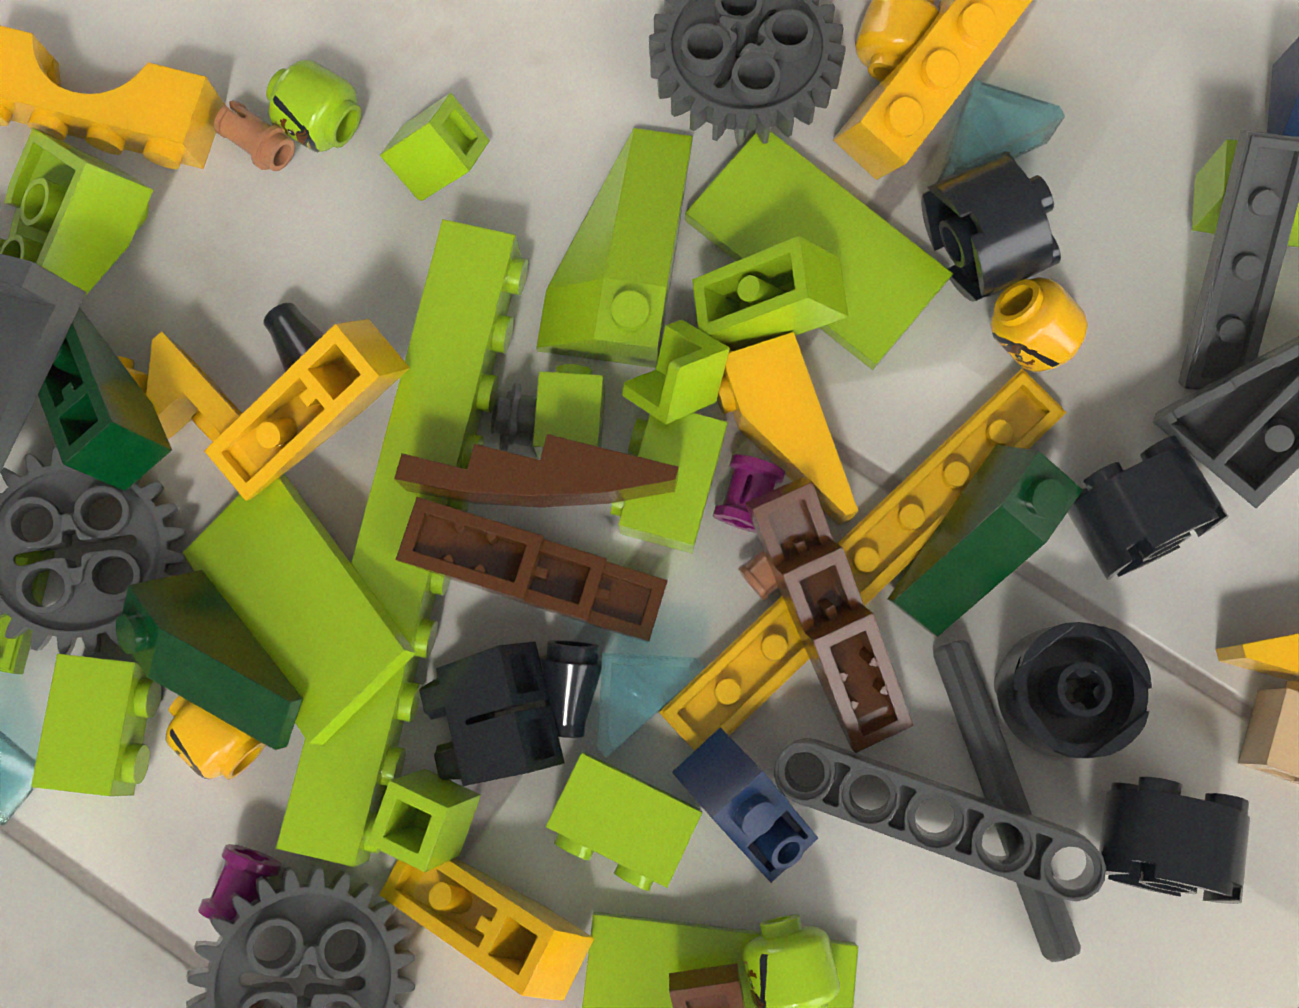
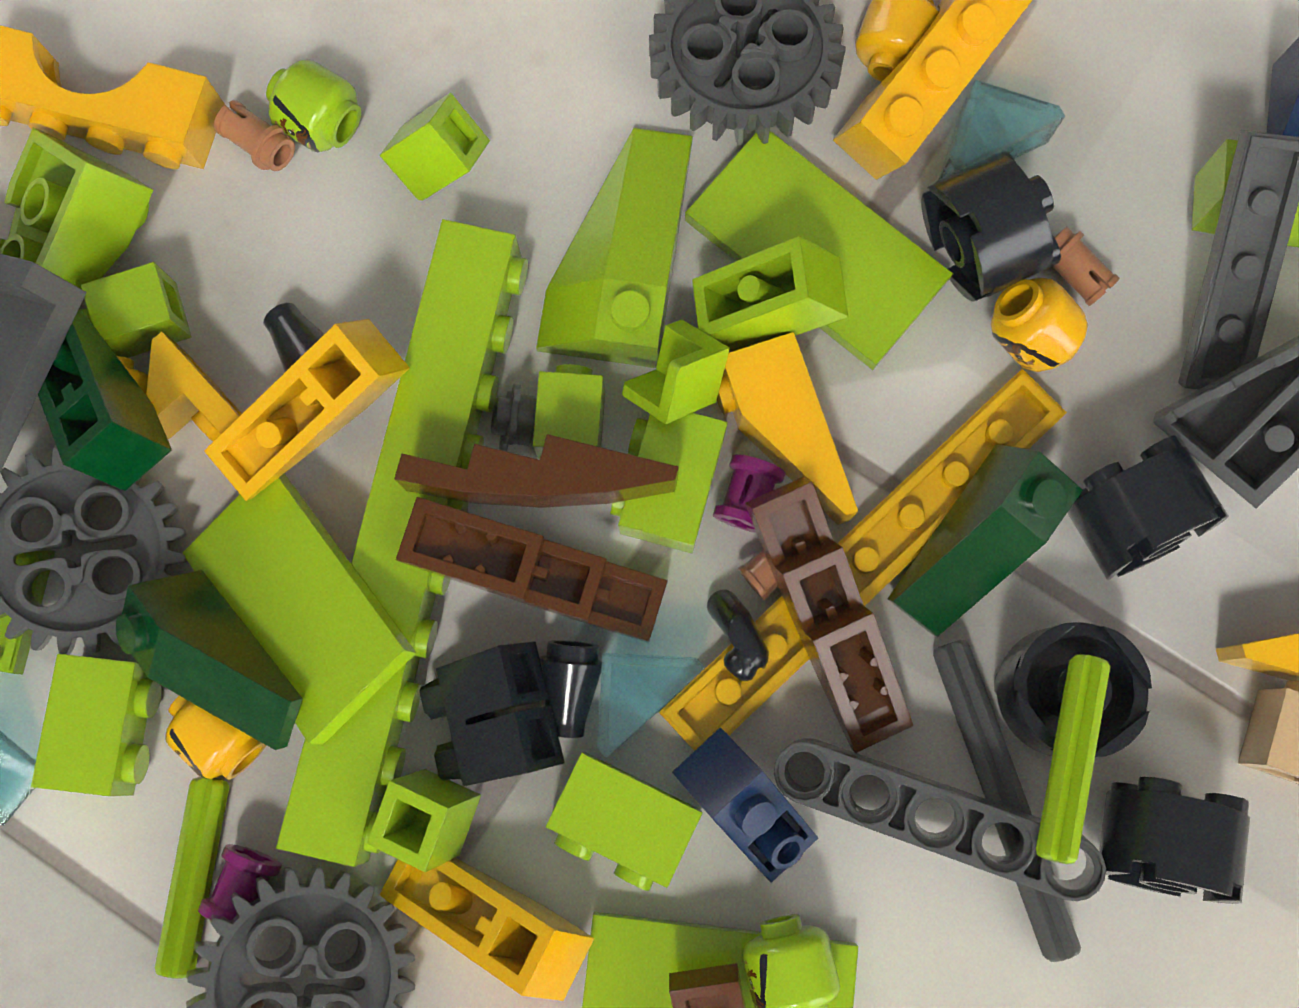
(135, 308): none -> lime brick
(191, 876): none -> lime axle
(739, 627): none -> black arm
(1073, 759): none -> lime axle
(1082, 267): none -> nougat pin

